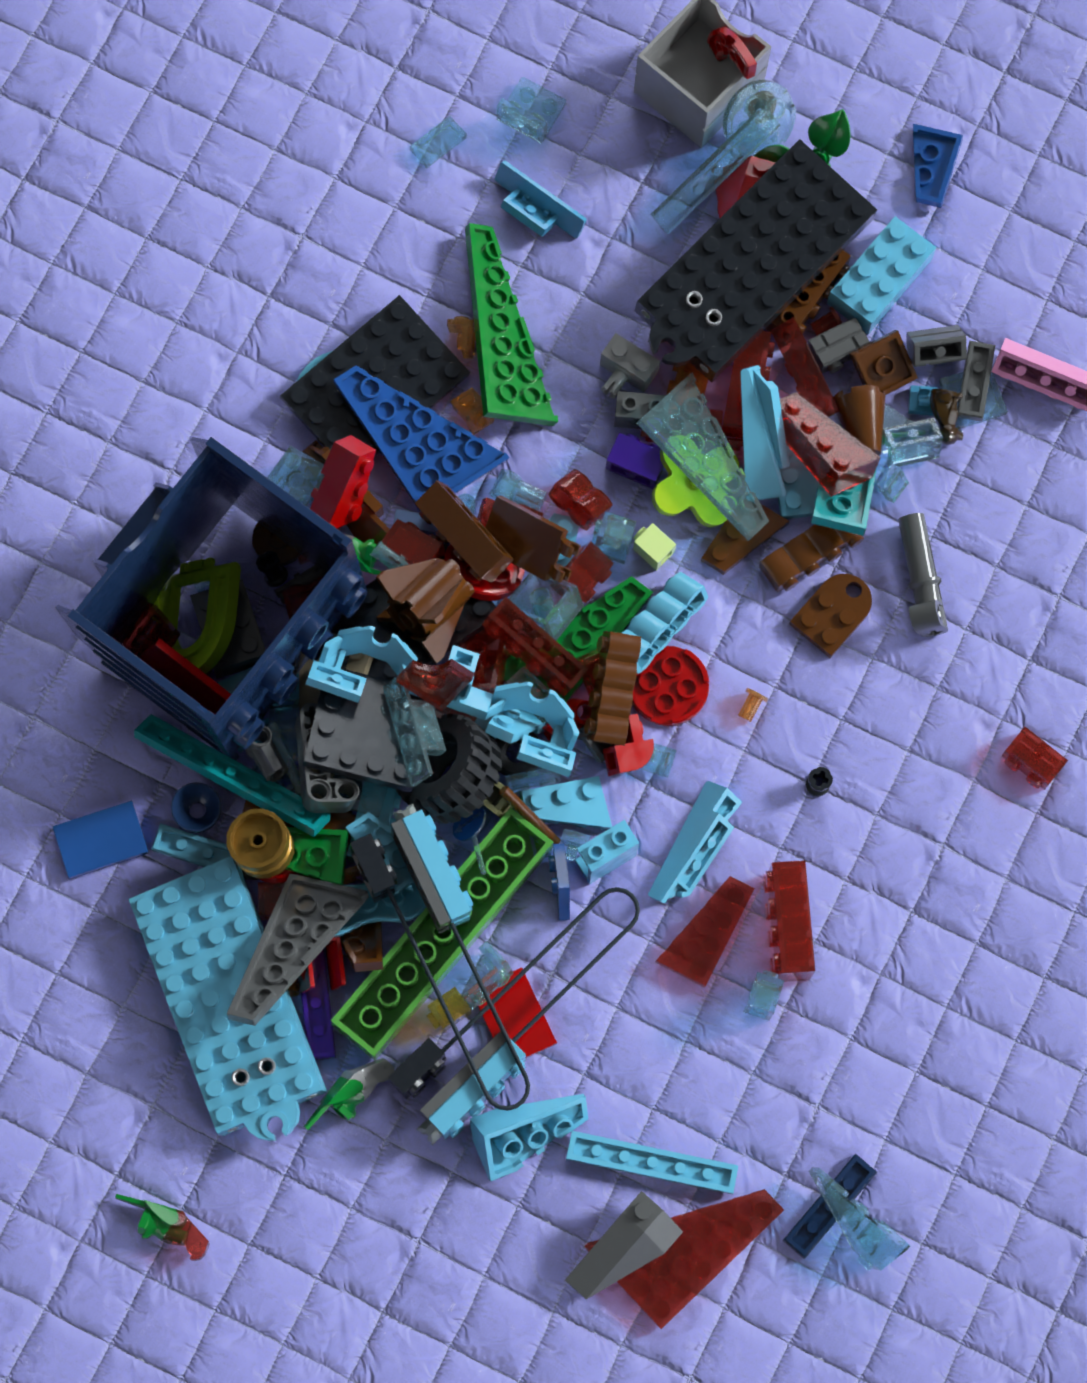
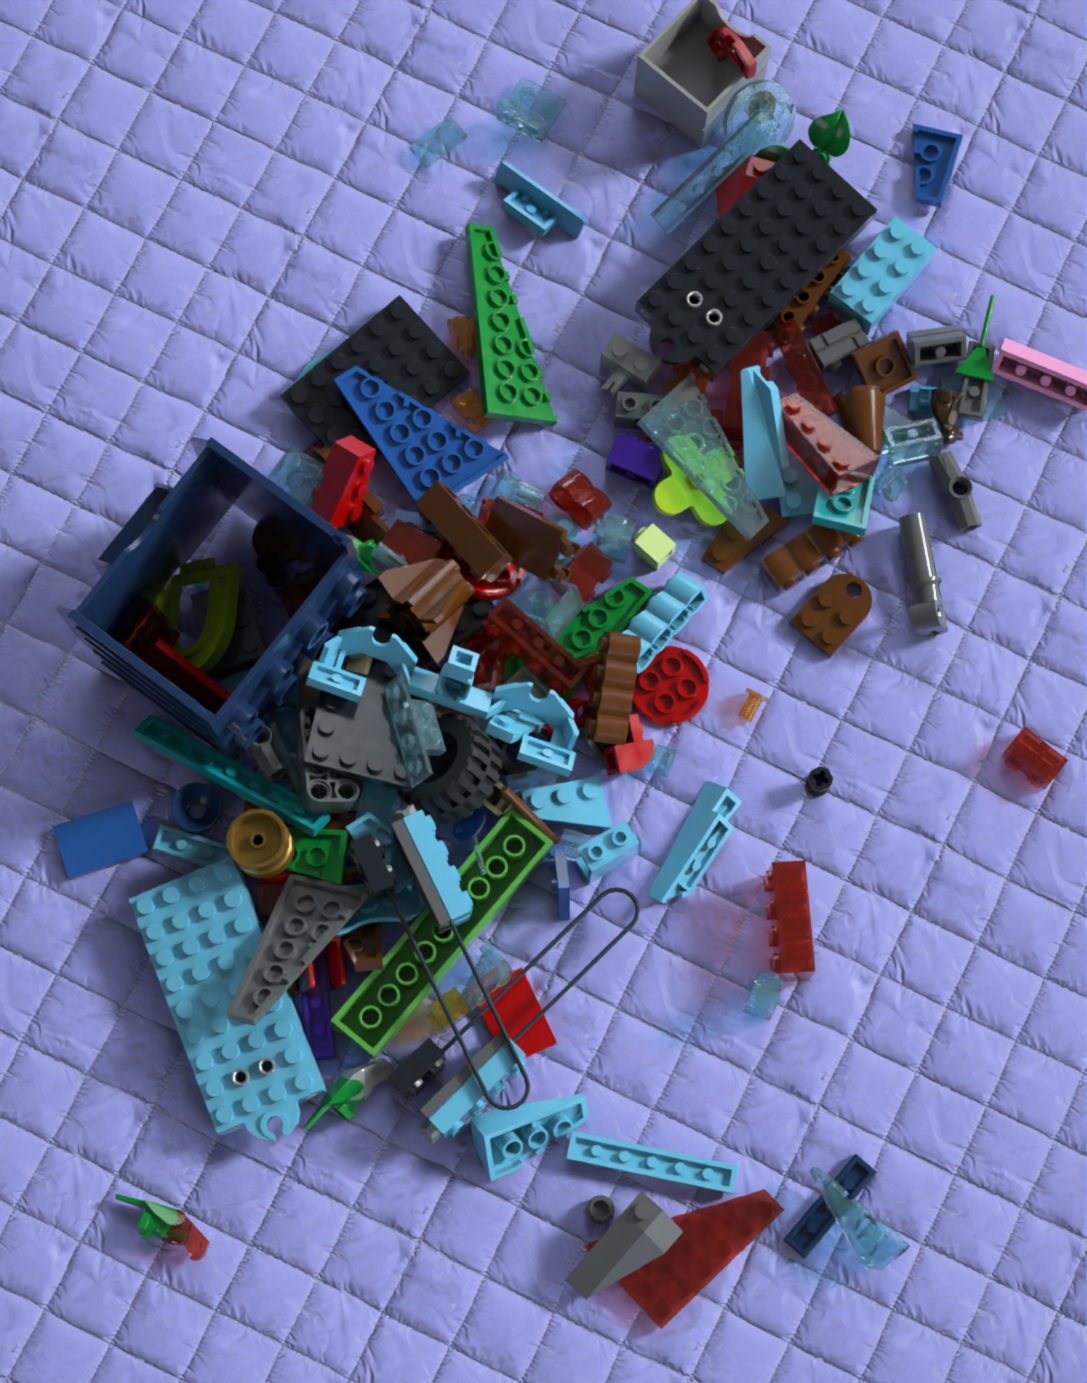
(435, 683): clear red tile -> none
(600, 1209): none -> dark grey plate
(703, 940): clear red wing -> none
(964, 505): none -> dark grey piece
(977, 362): none -> green piece

